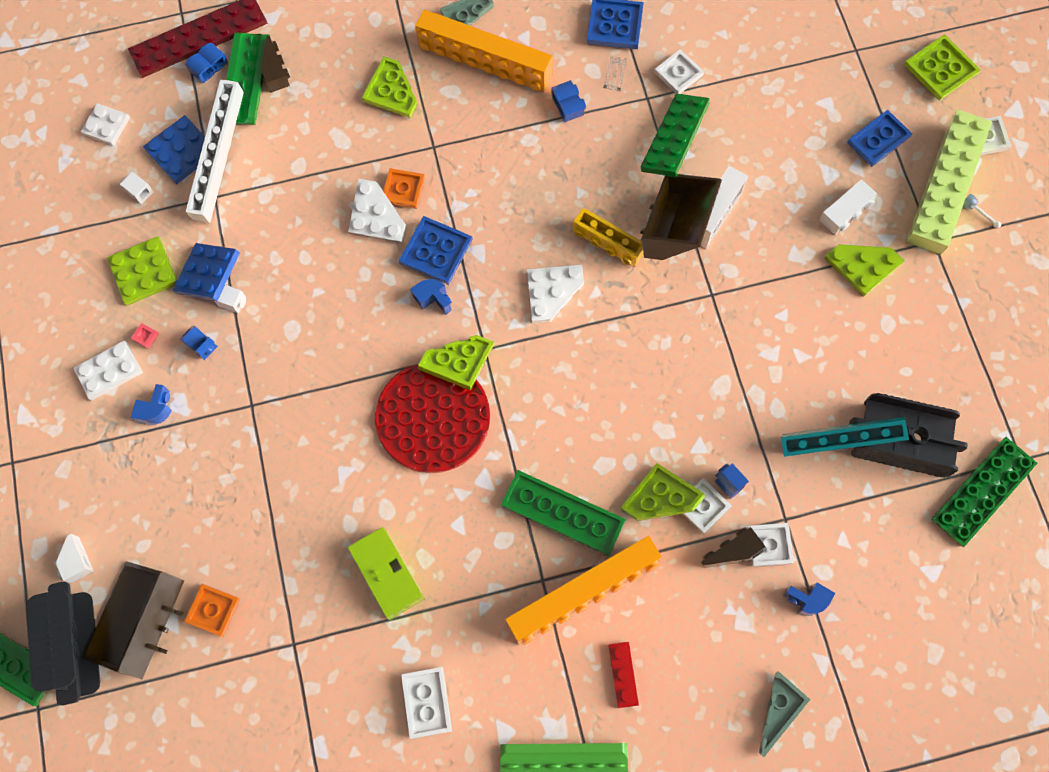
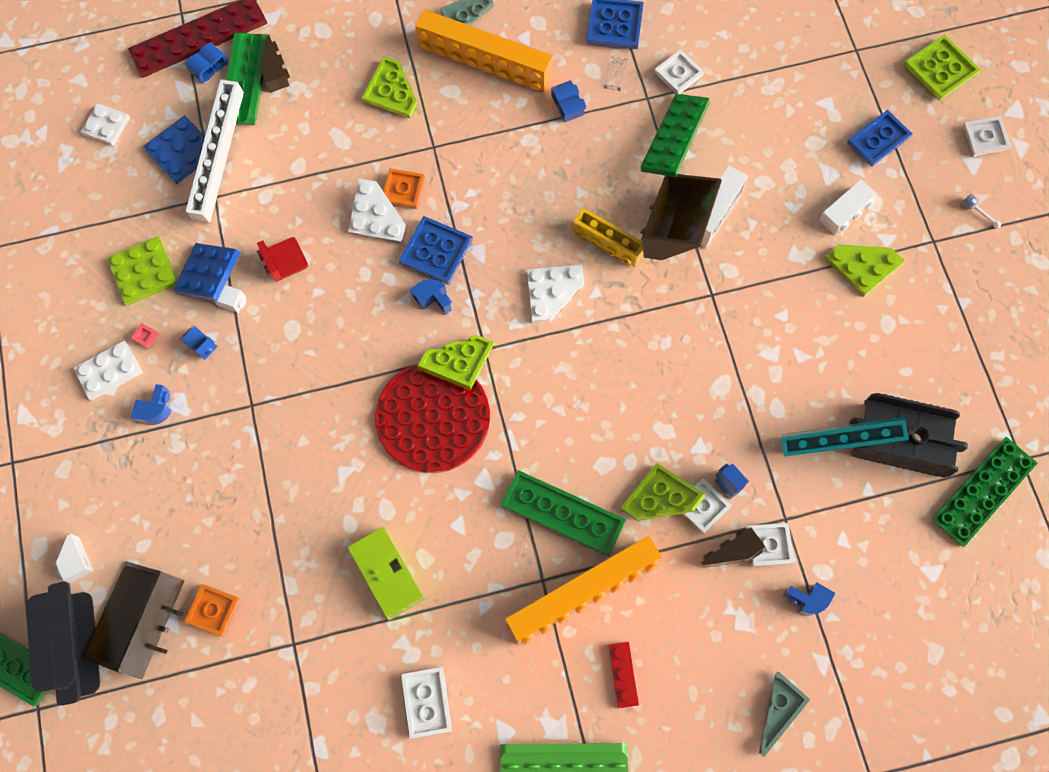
(136, 187): white brick -> none
(282, 258): none -> red bracket
(949, 182): yellowish green brick -> none

